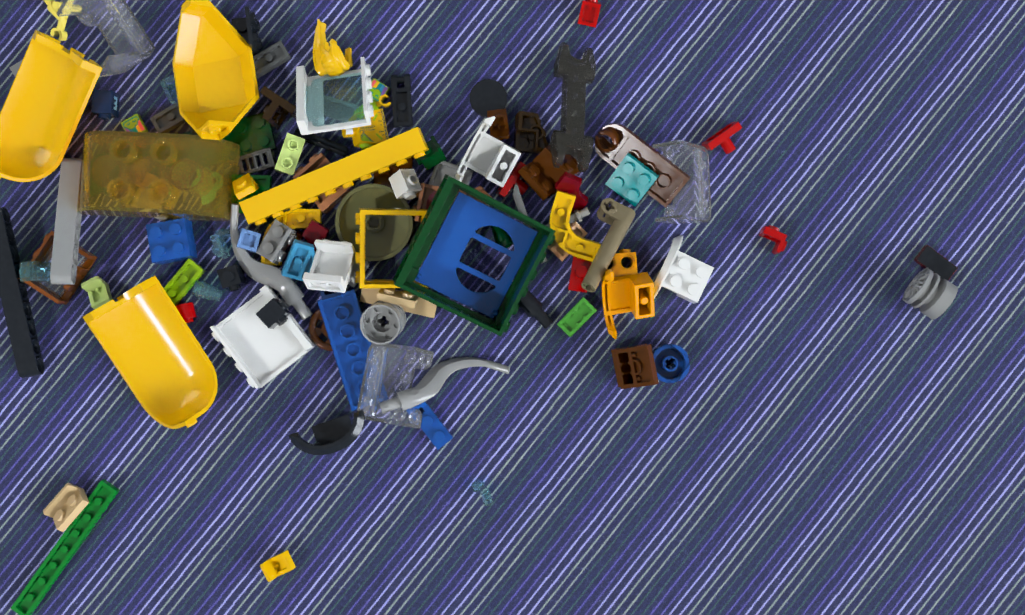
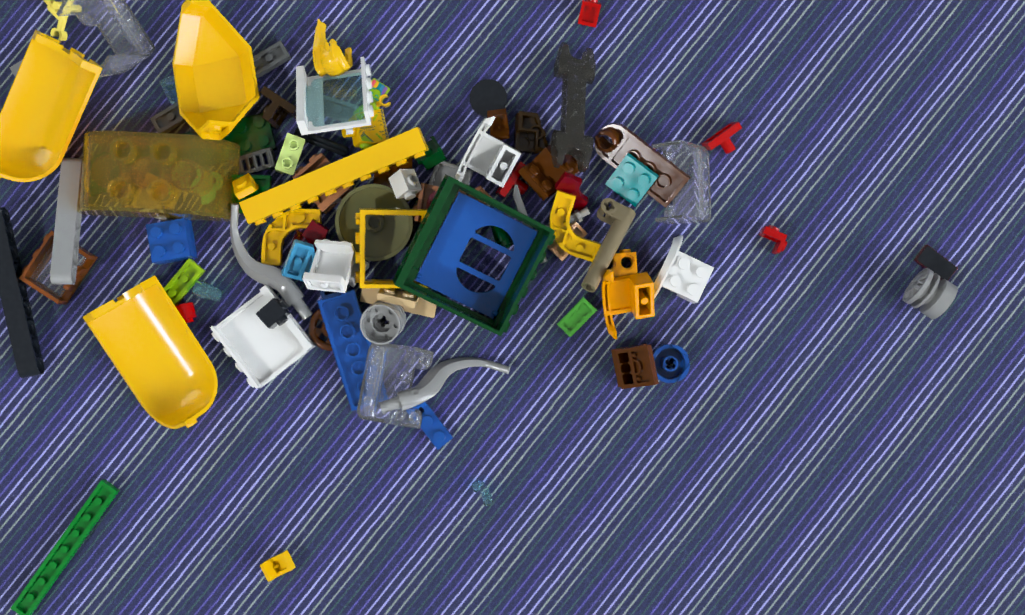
(35, 271): clear light blue bracket -> none
(66, 506): tan bracket -> none
(98, 291): yellowish green bracket -> none
(105, 104): dark blue brick -> none
(134, 124): tile -> none
(219, 246): clear light blue bracket -> none
(232, 277): black brick -> none
(248, 28): black bracket -> none
(248, 240): medium blue panel -> none
(276, 242): light grey bracket -> none
(332, 434): black piece -> none
(402, 101): black plate -> none
(533, 308): black arm -> none
(578, 271): red tile -> none

